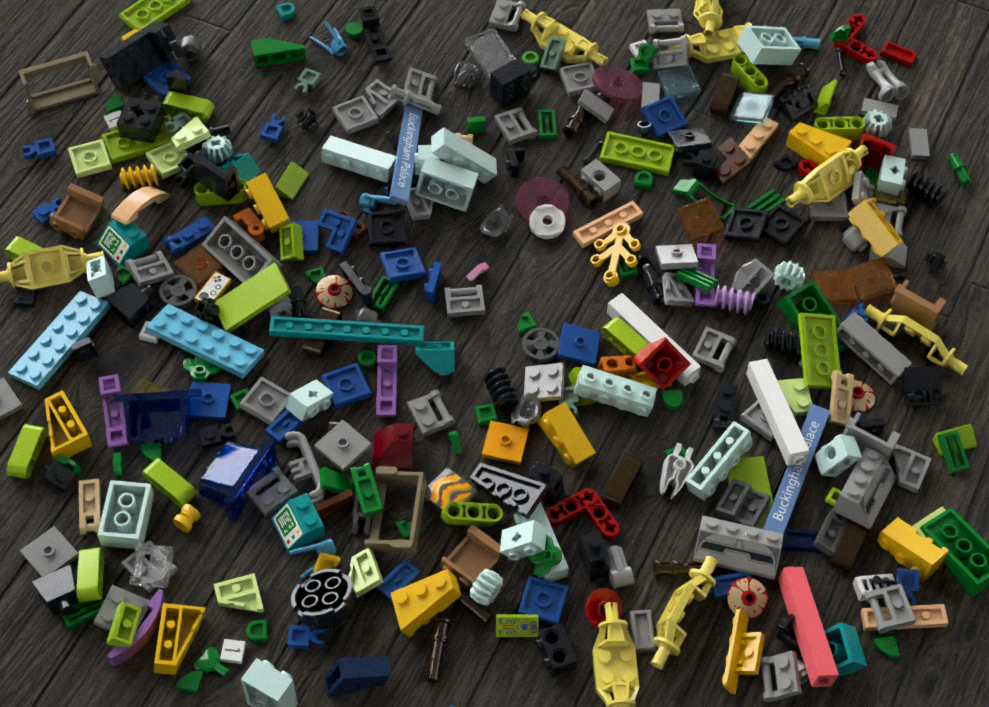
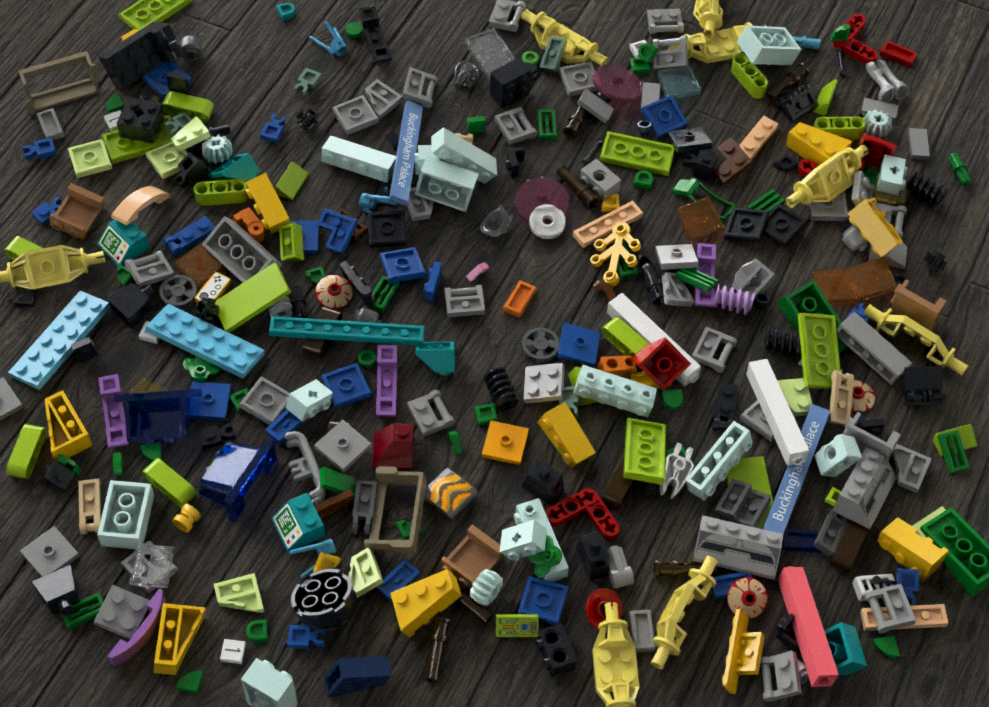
(50, 124): none -> light grey tile
(90, 574): lime beam -> none
(100, 277): light aqua brick -> none
(124, 625): lime slope -> none
(138, 176): yellow piece -> none
(210, 662): green rock -> none
(220, 182): black panel -> none
(274, 52): green slope -> none
(276, 495): light grey plate -> none
(366, 490): green plate -> none
(408, 98): light grey pin -> none
(480, 509): lime beam -> none
(511, 489): wing -> none
(519, 299): none -> orange tile
(526, 323): green tile -> none
(527, 410): dark grey hat -> none
(605, 287): none -> reddish brown arm
(610, 203): none -> yellow tile
(645, 451): none -> lime tile
(724, 94): dark brown beam -> none
(751, 107): clear light blue plate -> none
(789, 276): light aqua gear -> none

